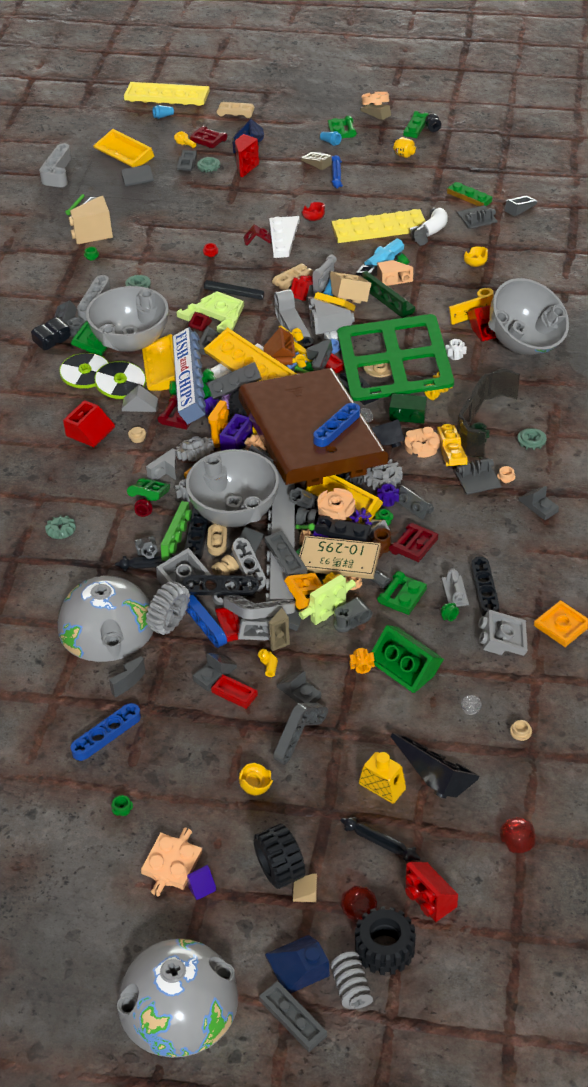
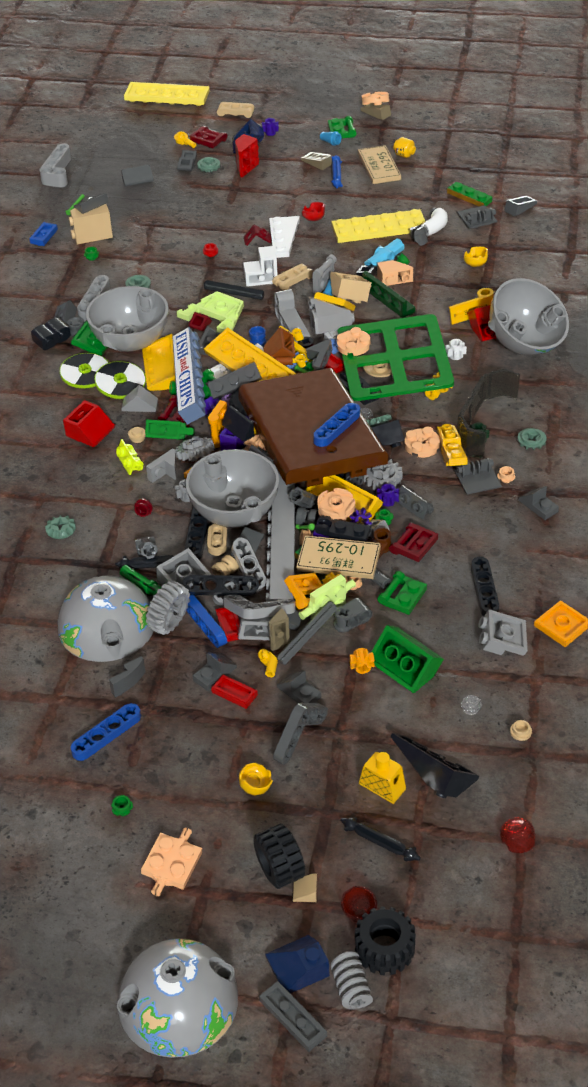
(43, 234): none -> blue plate
(92, 203): none -> dark grey slope
(124, 148): yellow slope -> none
(128, 457): none -> neon yellow hinge
(129, 574): none -> green pin
(149, 488): green plate -> none
(162, 111): dark azure cone -> none
(167, 430): none -> green hinge
(175, 531): bright green plate -> none
(201, 882): dark purple slope -> none
(238, 424): none -> black slope
(257, 335): none -> blue wheel
(261, 271): none -> white brick
(270, 126): none -> dark purple gear
(285, 554): dark grey plate -> none
(301, 286): red bracket -> none
(306, 633): none -> dark grey axle
(346, 341): none -> light nougat plate
(379, 164): none -> tan tile
(379, 420): none -> sand green gear
(408, 408): dark green brick -> none
(415, 125): green plate -> none
(429, 890): red slope -> none
(430, 120): black wheel -> none
(449, 611): green plate -> none
(455, 588): light grey hinge -> none

